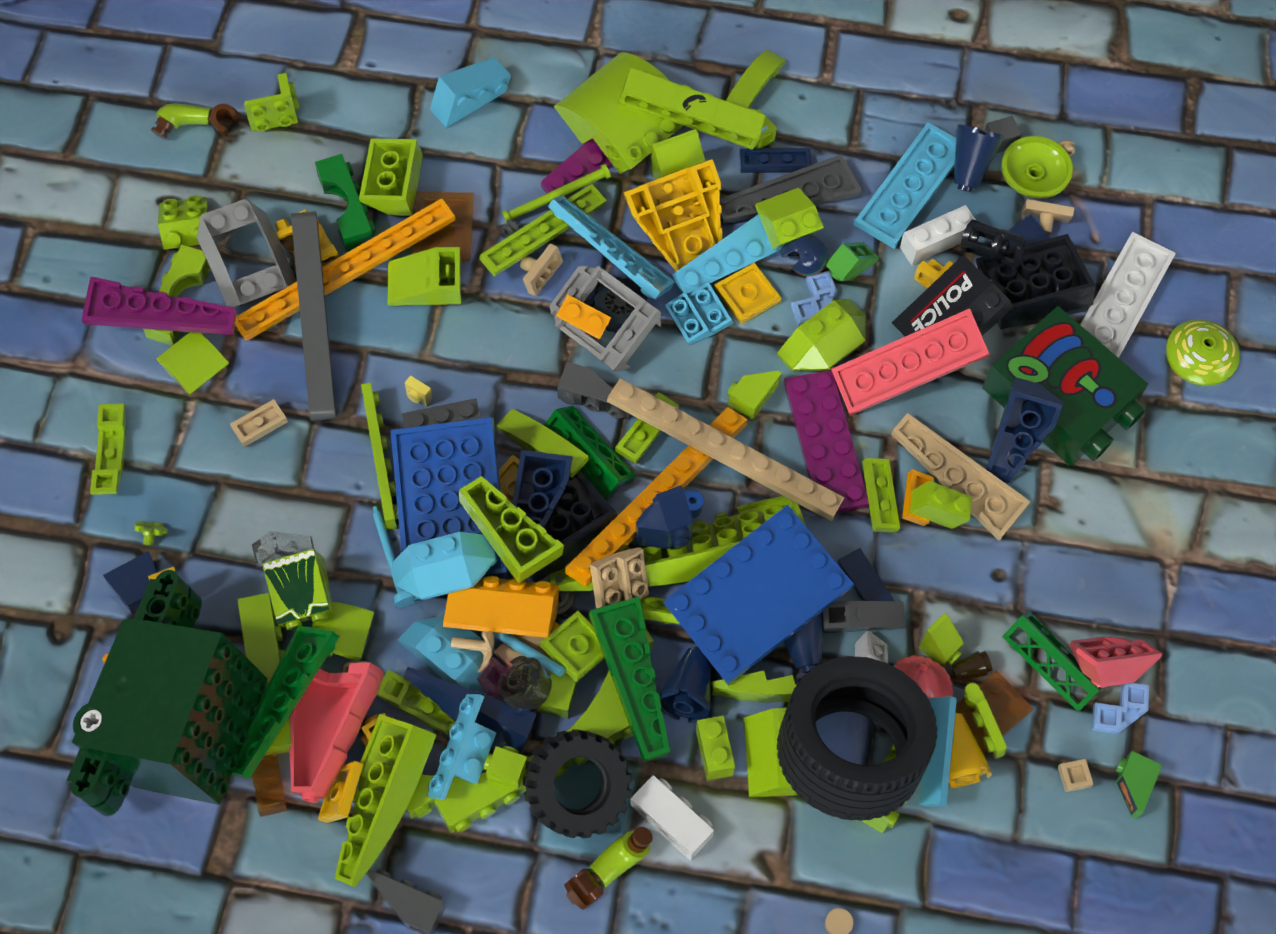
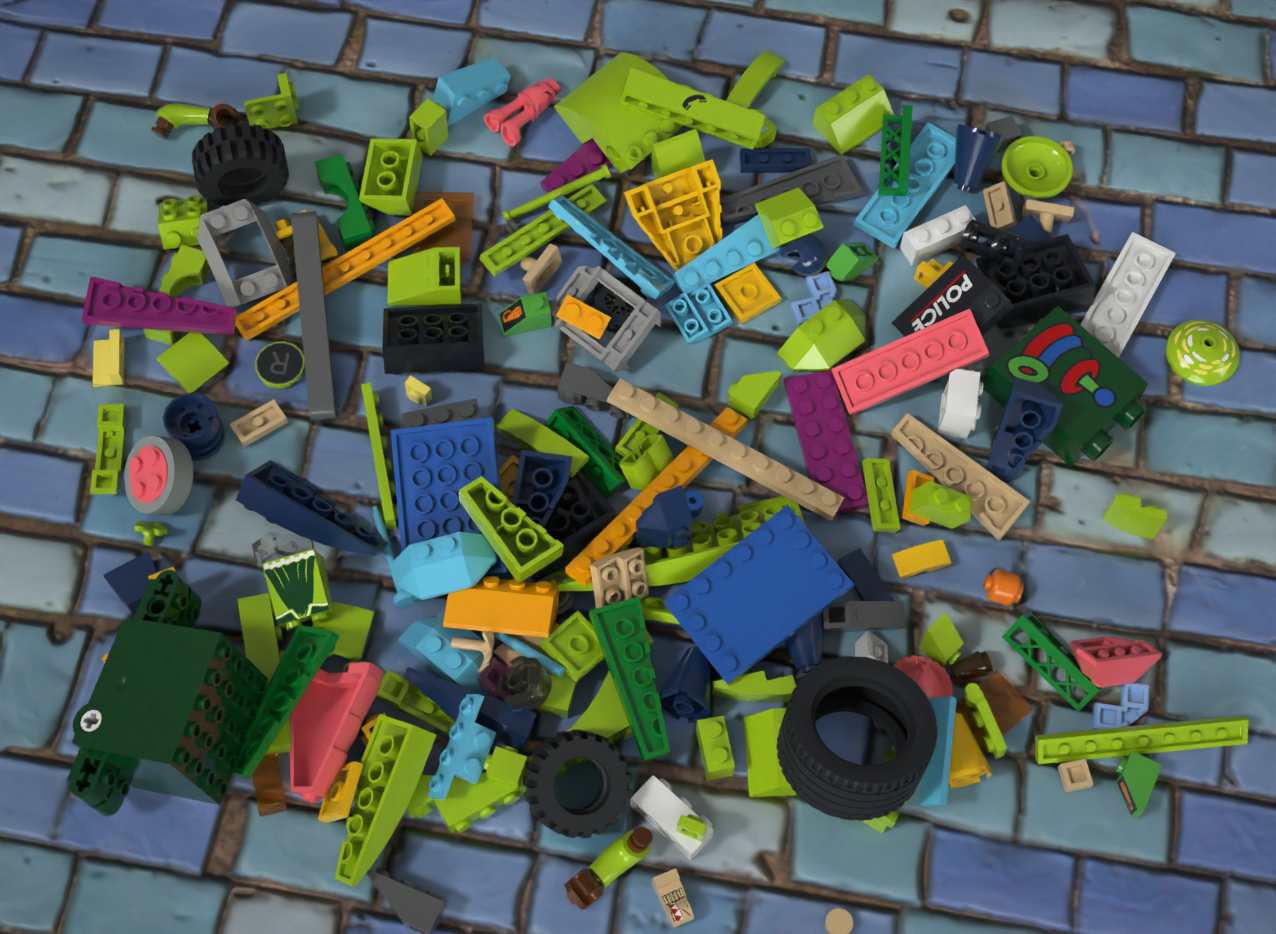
(109, 360): none -> light yellow panel
(158, 475): none -> light grey wheel
(196, 424): none -> dark blue wheel
(240, 165): none -> black tyre
(280, 365): none -> black tile
(298, 508): none -> dark blue wedge
(429, 126): none -> lime brick
(433, 338): none -> black slope
(526, 315): none -> bright green slope
(533, 99): none -> coral piece
(646, 461): none -> lime brick
(673, 898): none -> tan leg
(692, 827): none -> lime plate
(853, 114): none -> lime slope
(904, 150): none -> green fence
(922, 558): none -> yellow slope
(960, 403): none -> white hinge
(999, 206): none -> tan plate
(1003, 587): none -> orange head
(1128, 515): none -> lime slope
(1141, 739): none -> lime plate

